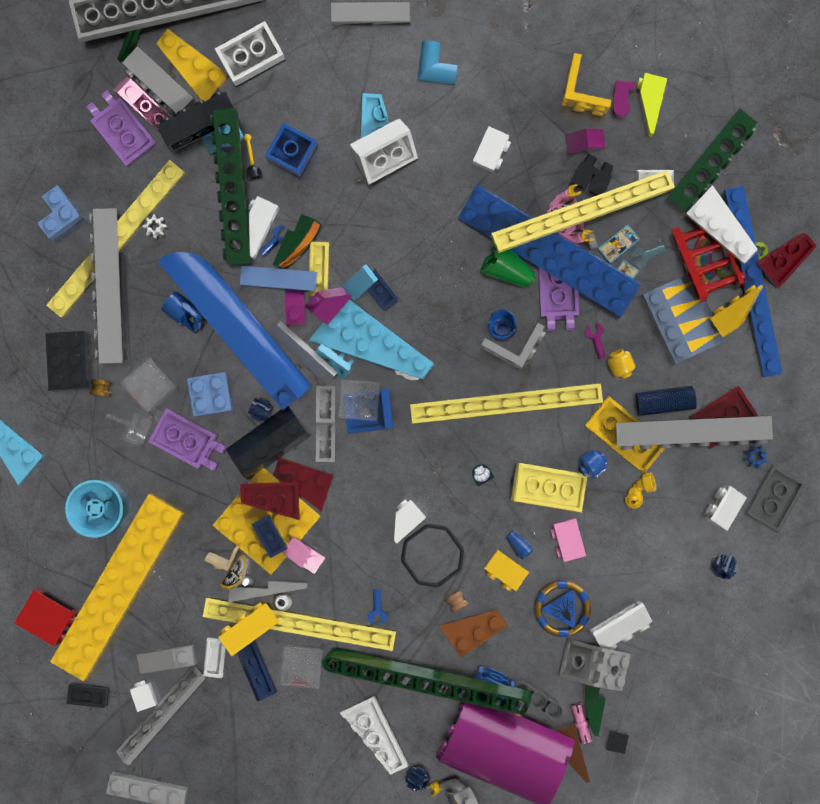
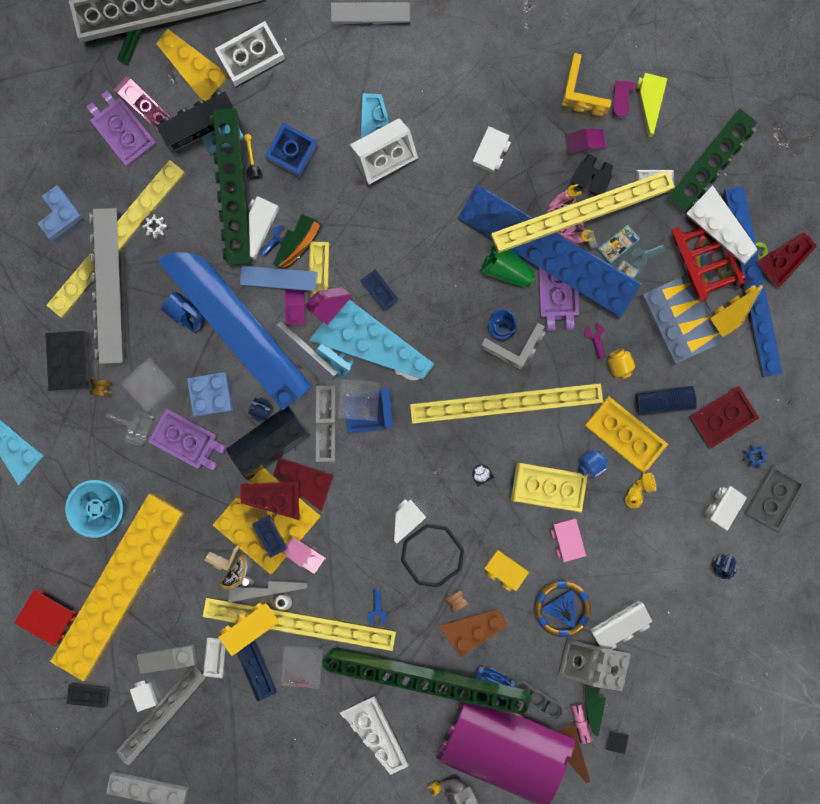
(157, 81): light grey brick -> none
(360, 282): medium azure tile -> none
(417, 779): dark blue gear -> none
(430, 68): dark azure brick -> none
(519, 545): blue cone -> none
(693, 431): light grey brick -> none

